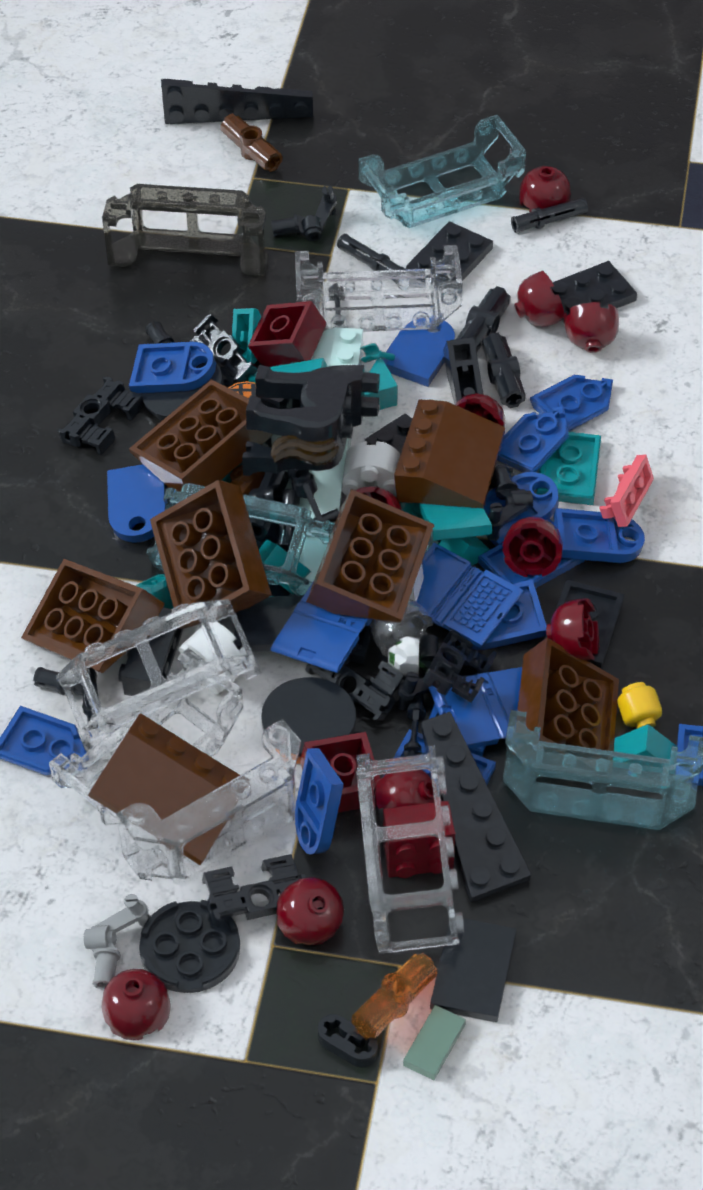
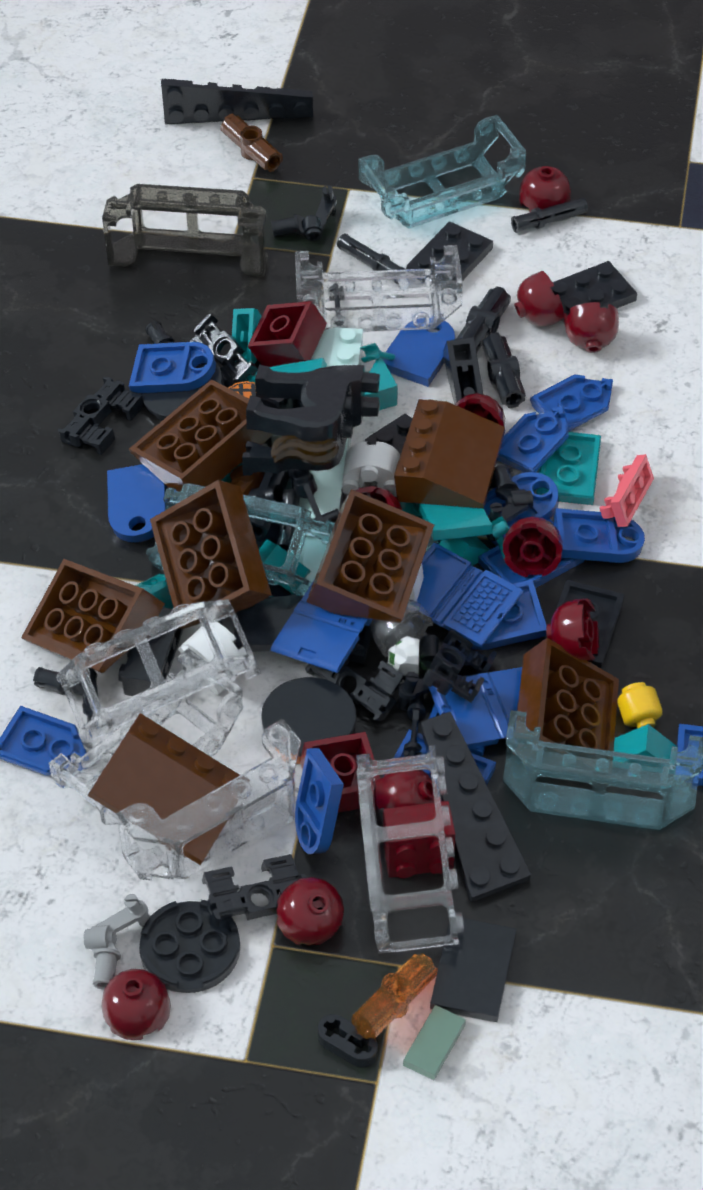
(500, 528): none -> teal hand

